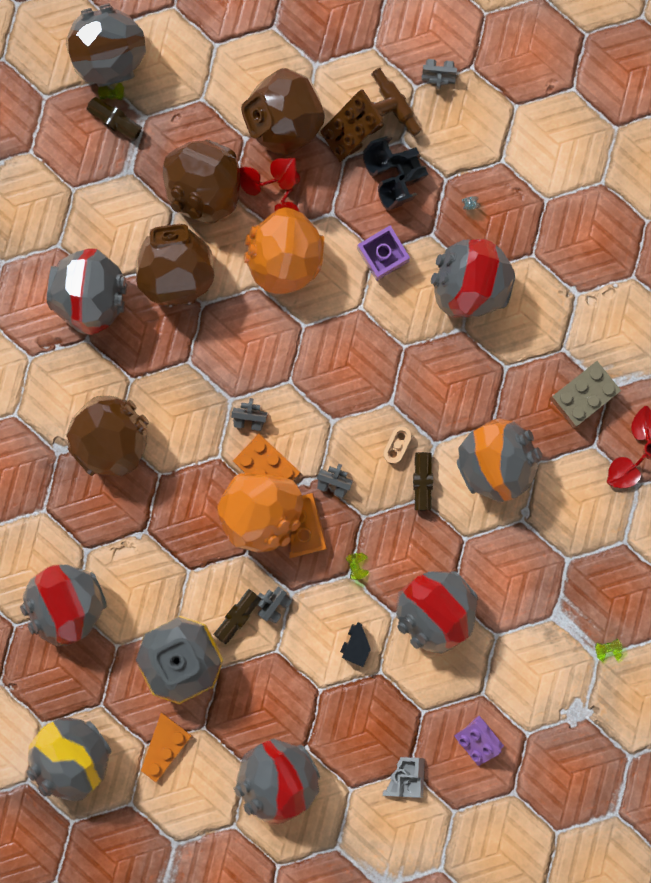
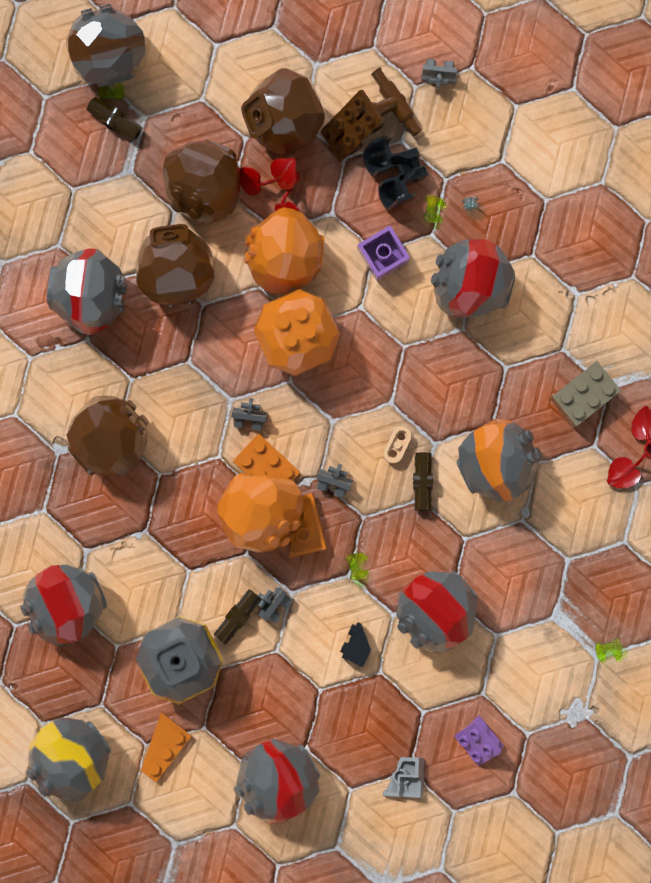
(296, 332): none -> orange rock
(433, 202): none -> clear neon green piece

